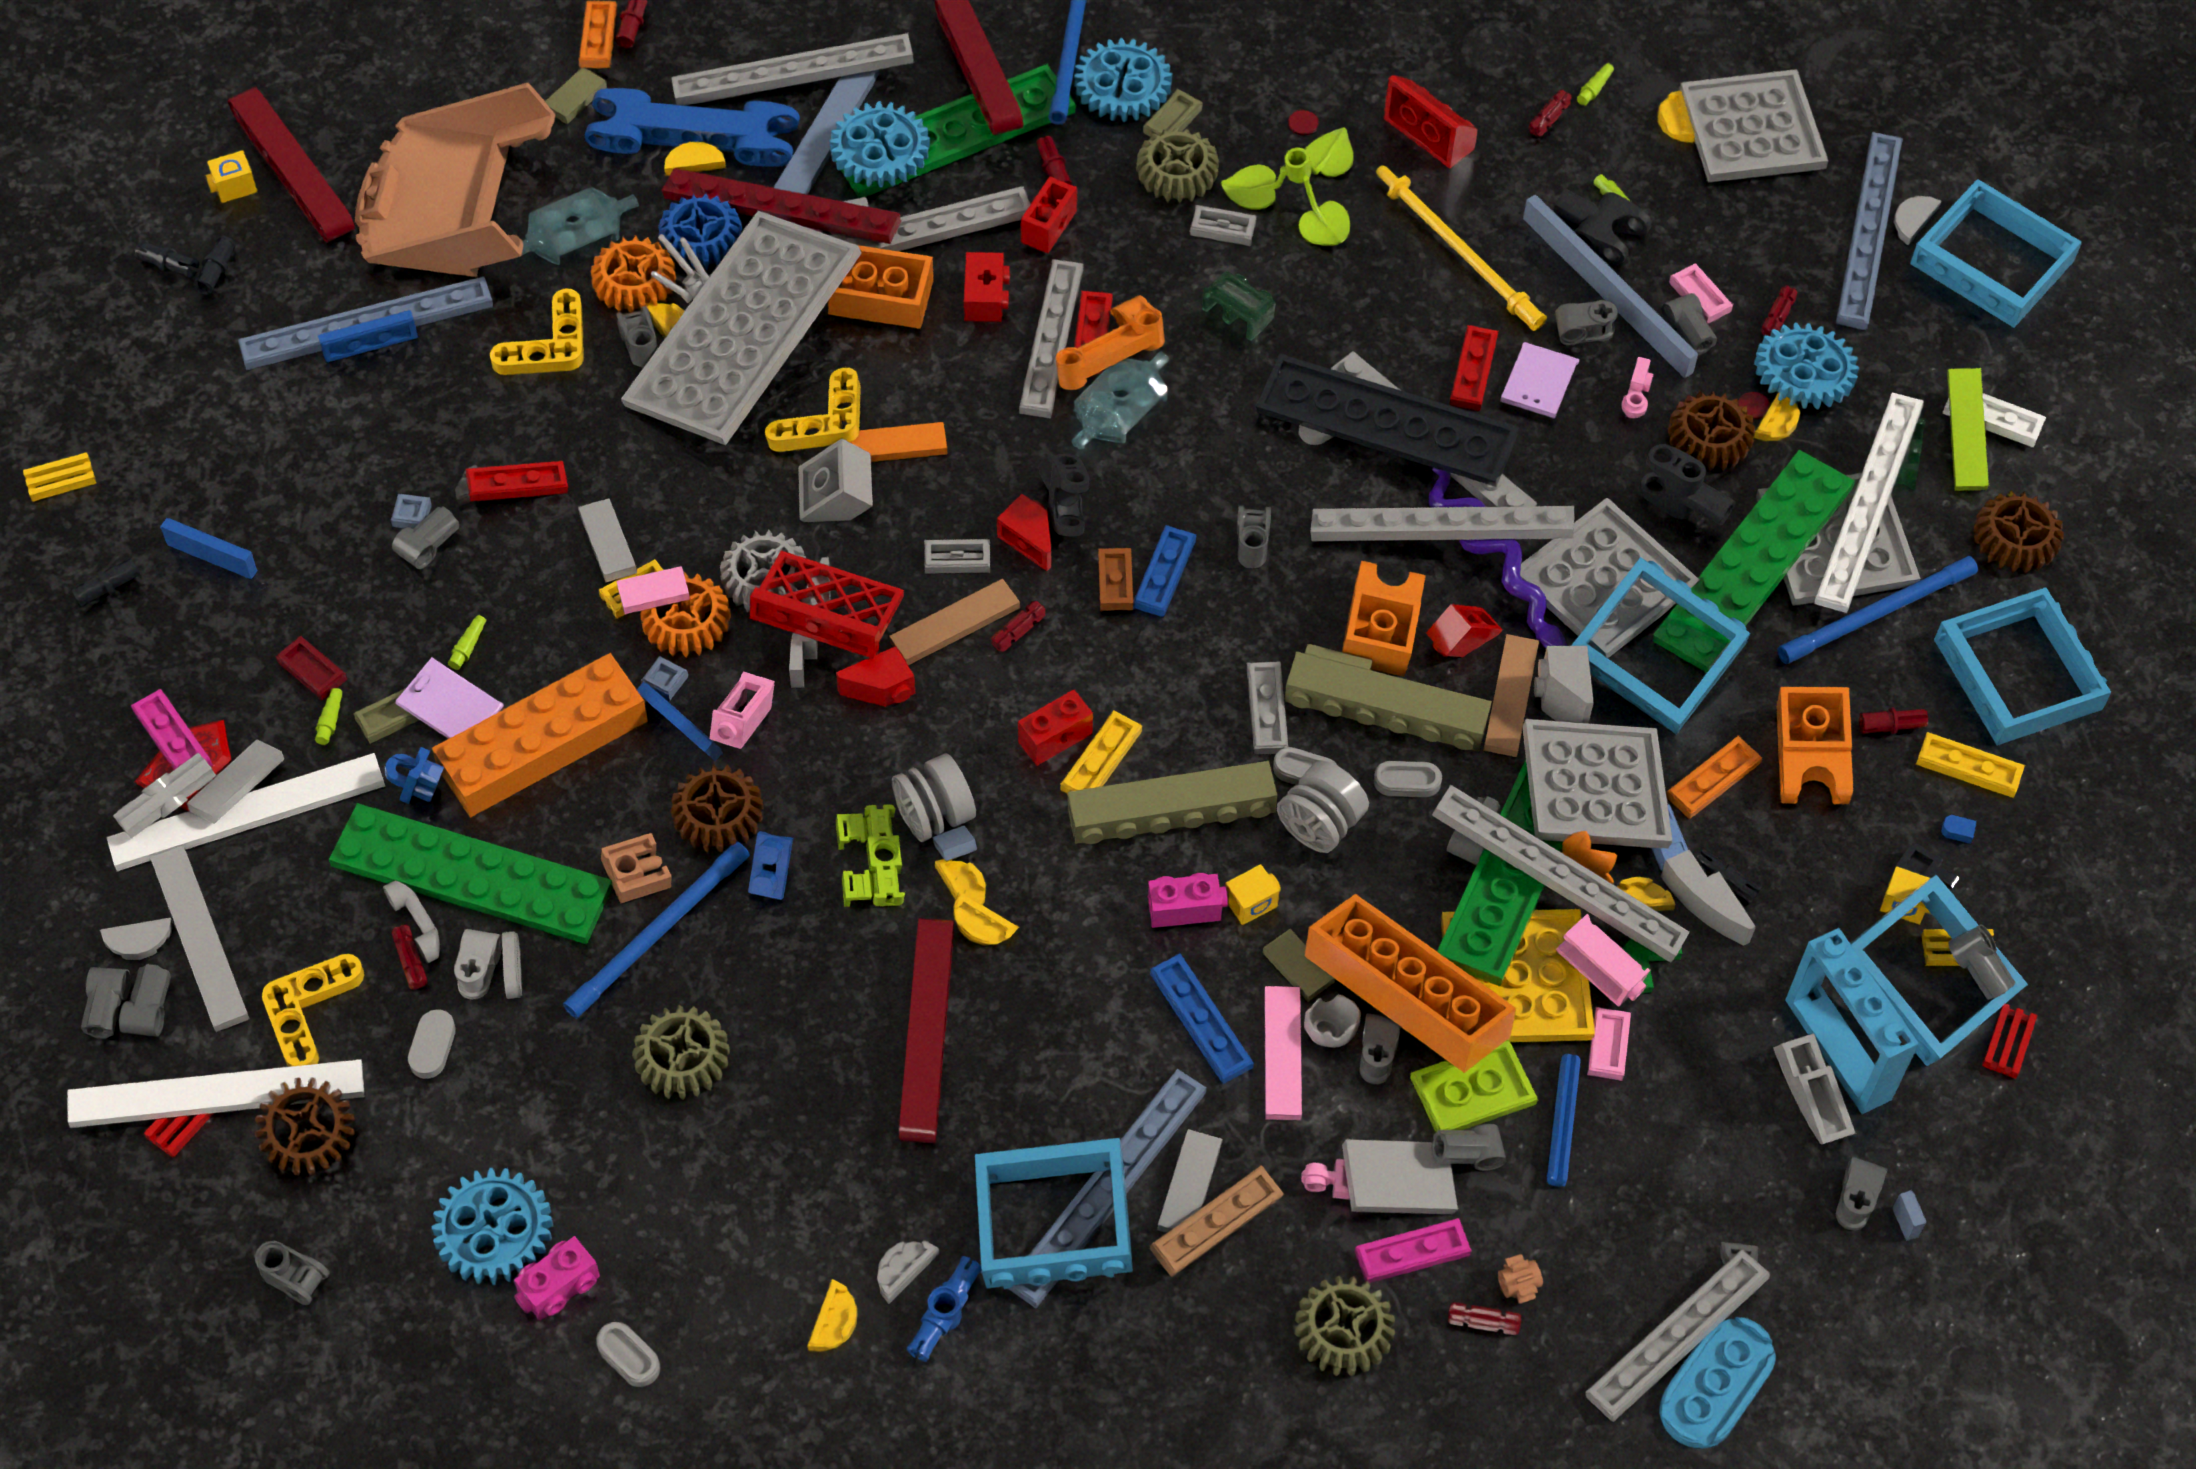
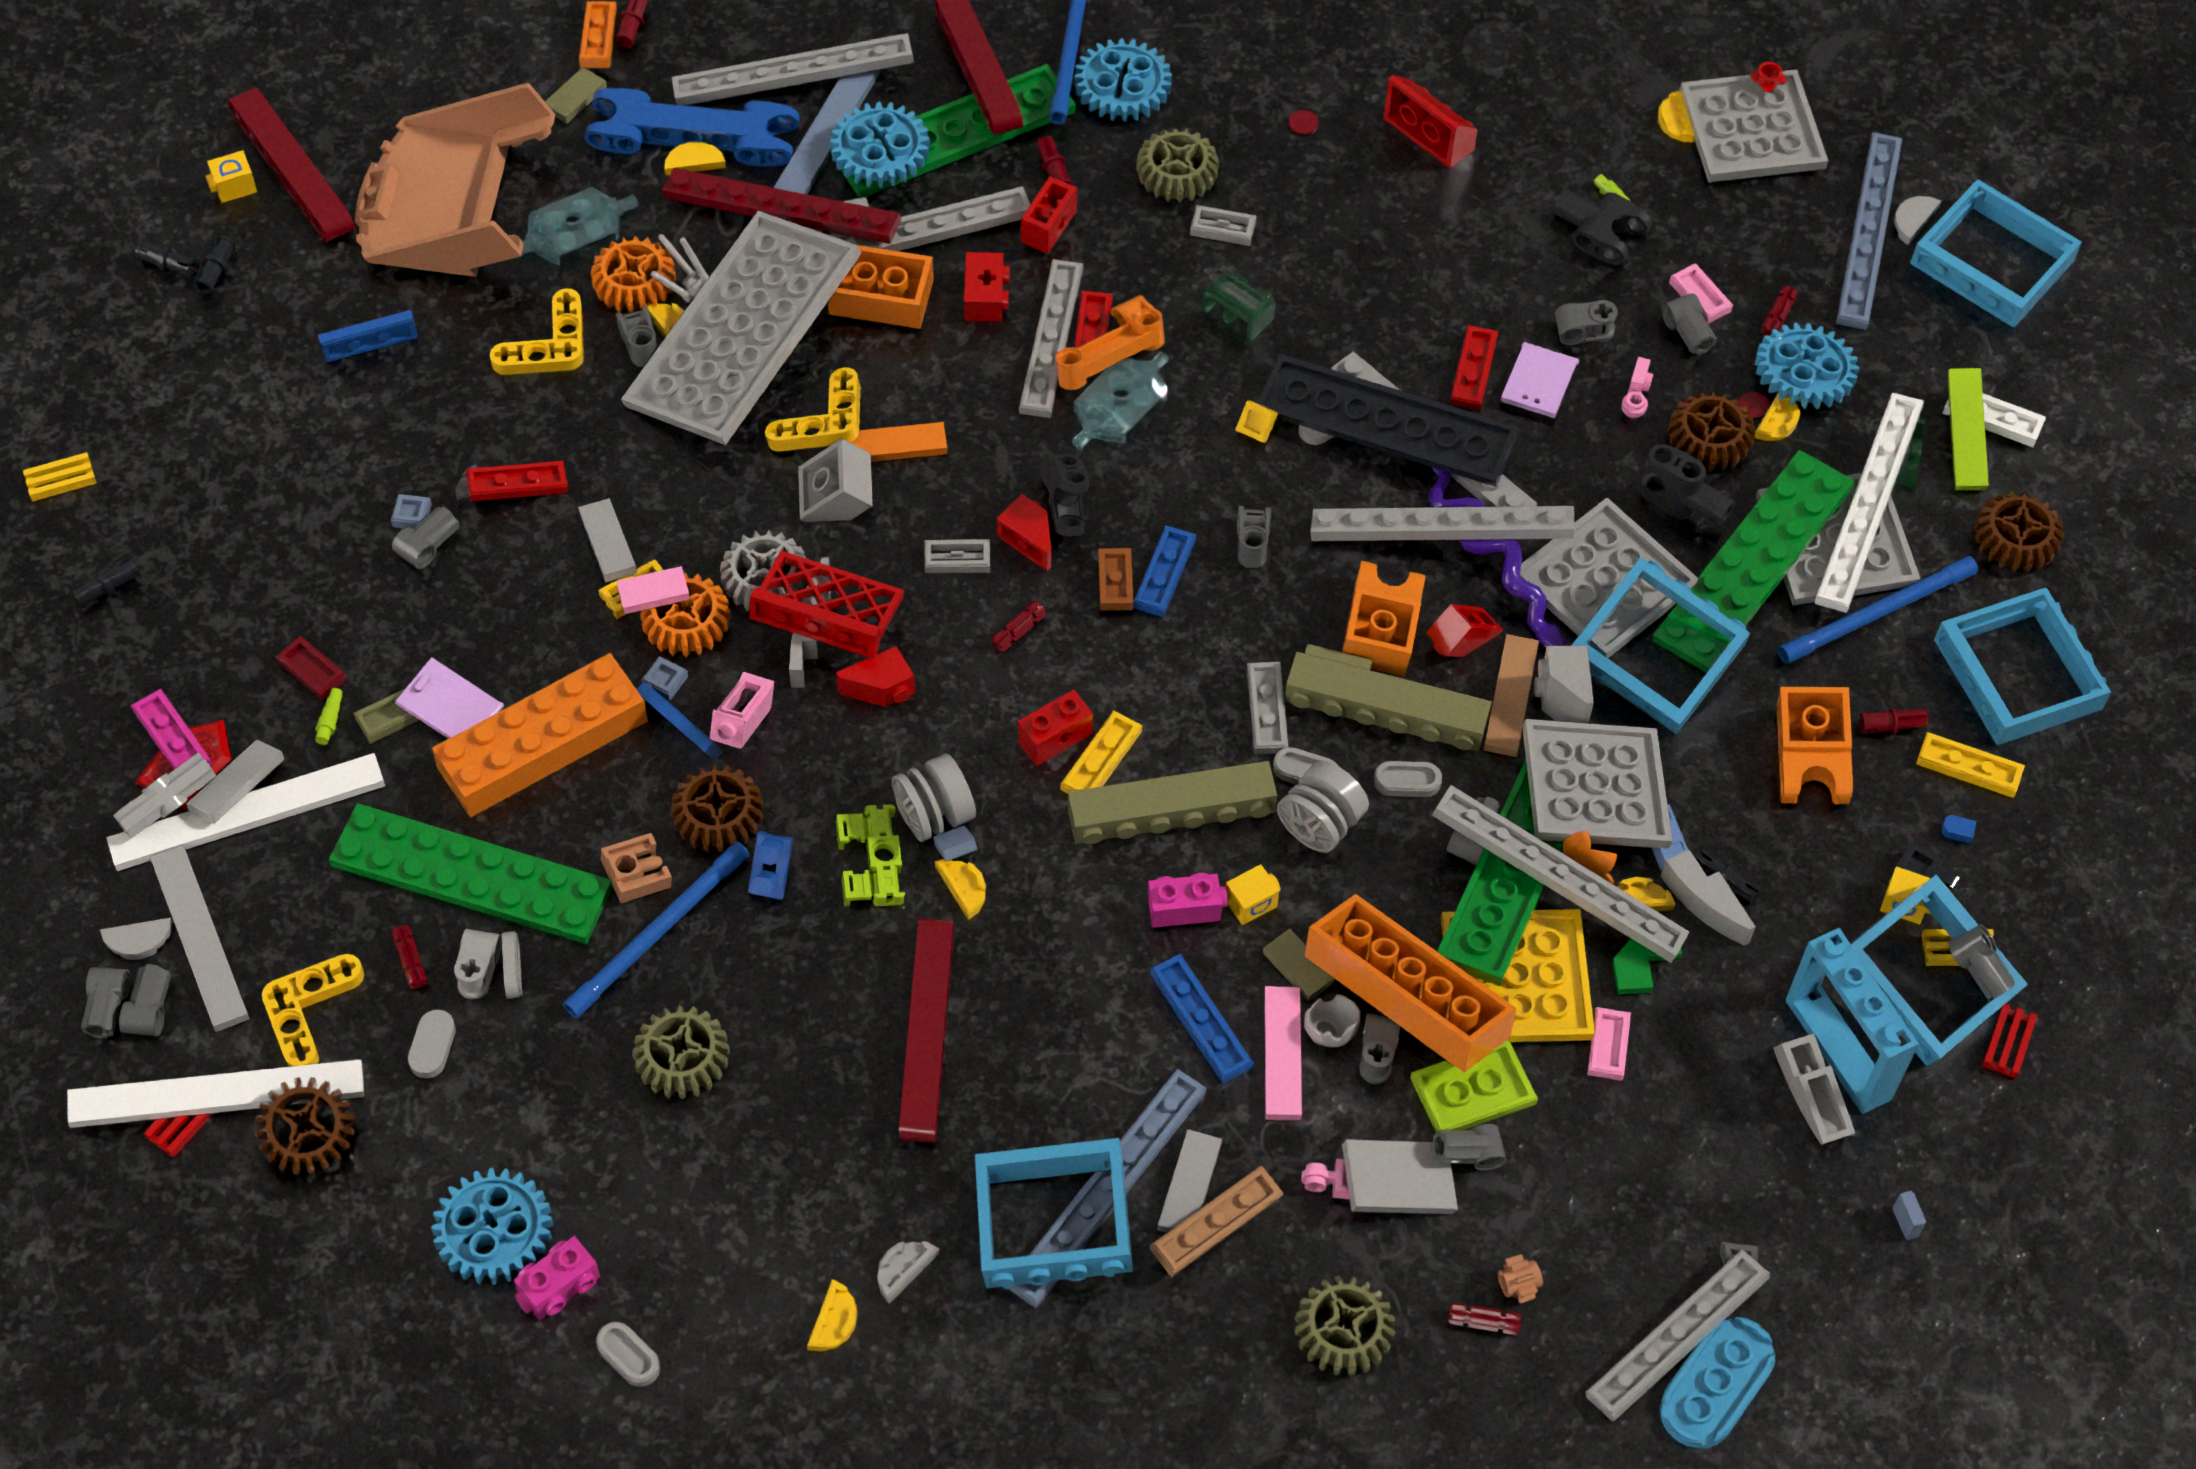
(209, 548): blue tile -> none
(295, 1276): dark grey piece -> none
(401, 896): light grey bar -> none
(422, 777): blue hips -> none
(425, 308): sand blue tile -> none
(463, 649): lime animal -> none
(717, 223): blue gear -> none
(936, 1323): blue pin -> none
(955, 621): medium nougat tile -> none
(980, 923): yellow tile -> none
(1175, 112): olive tile -> none
(1256, 421): none -> yellow tile
(1331, 156): lime plant -> none
(1412, 1251): dark pink tile -> none
(1518, 302): yellow bar -> none
(1549, 113): dark red axle -> none
(1563, 1120): blue axle -> none
(1594, 85): lime animal -> none
(1603, 962): bright pink window -> none
(1610, 286): sand blue tile -> none
(1713, 777): orange tile -> none
(1768, 76): none -> red plate
(1860, 1190): dark grey piece -> none

